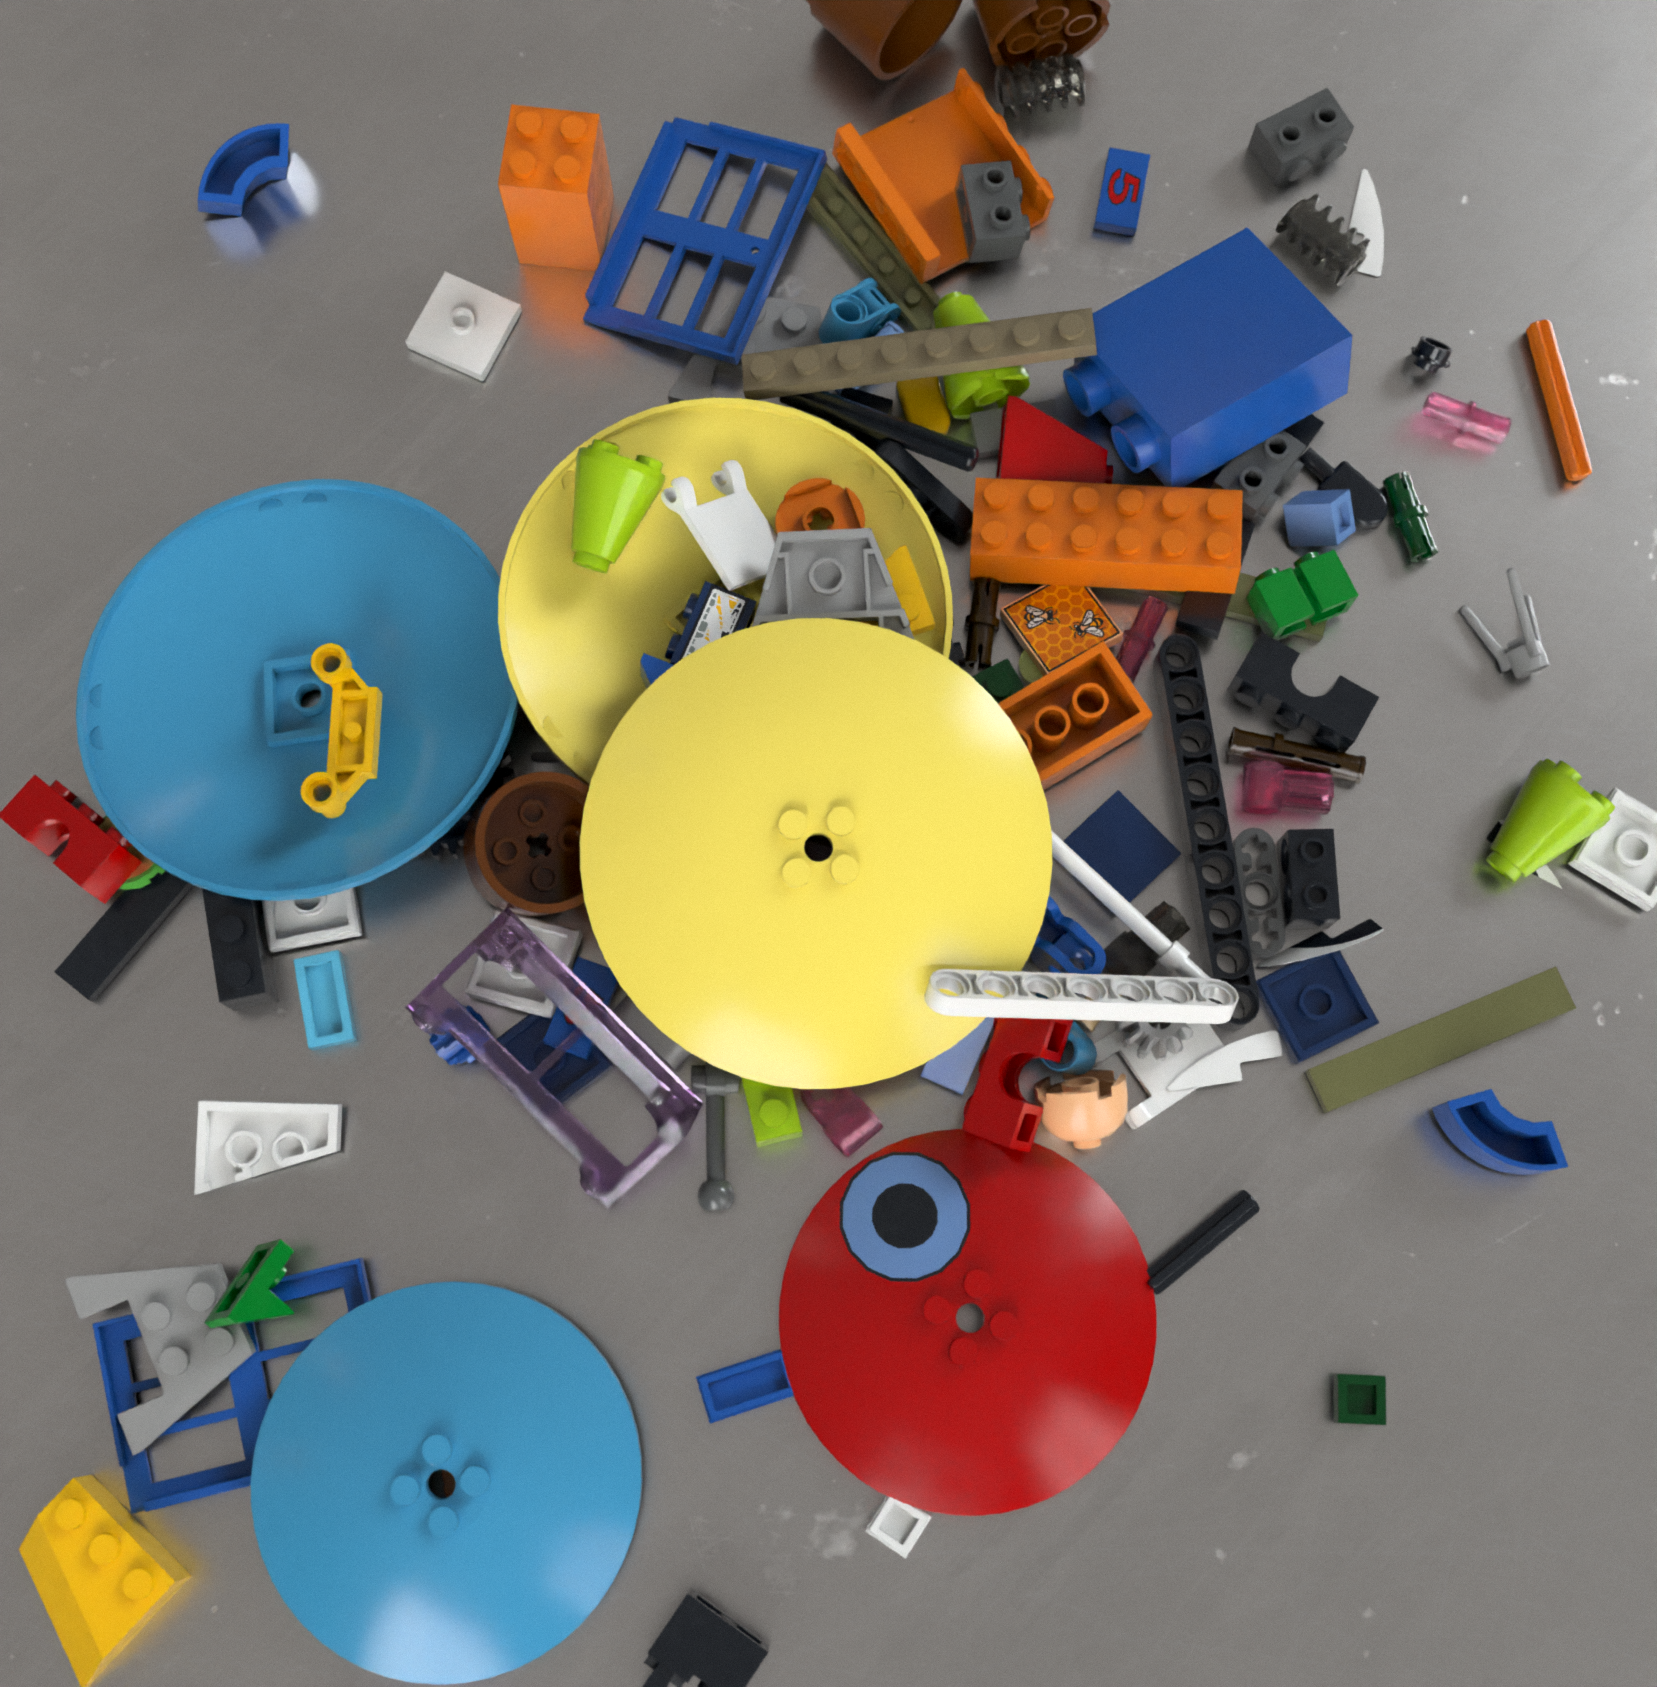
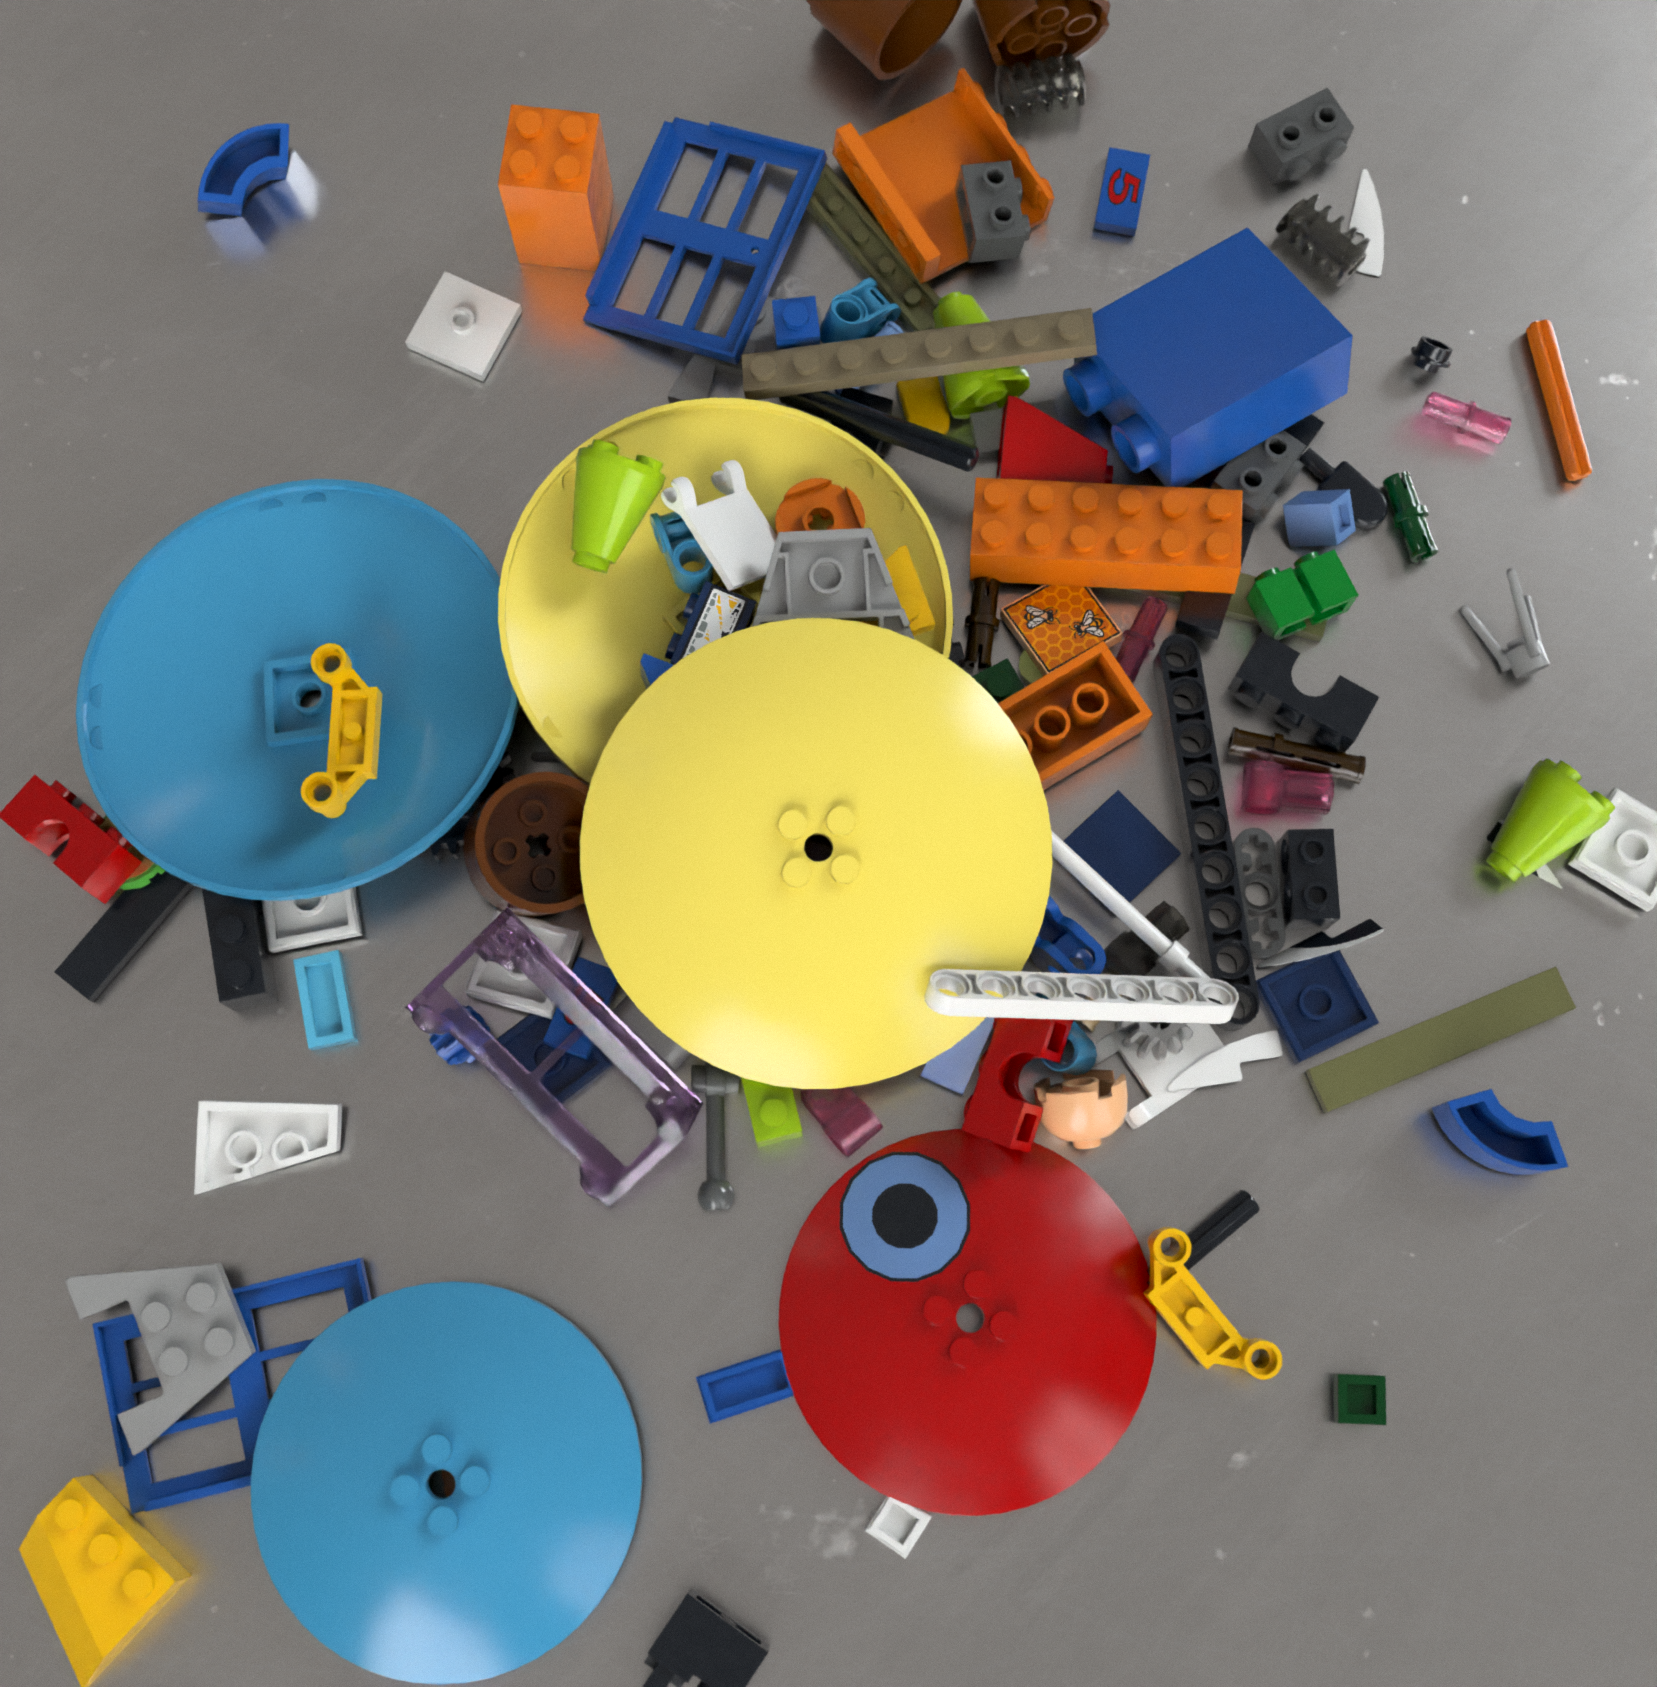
(249, 1294): green slope -> none
(680, 548): none -> dark azure piece
(795, 322): none -> blue brick
(941, 506): black beam -> none
(1196, 1316): none -> yellow plate

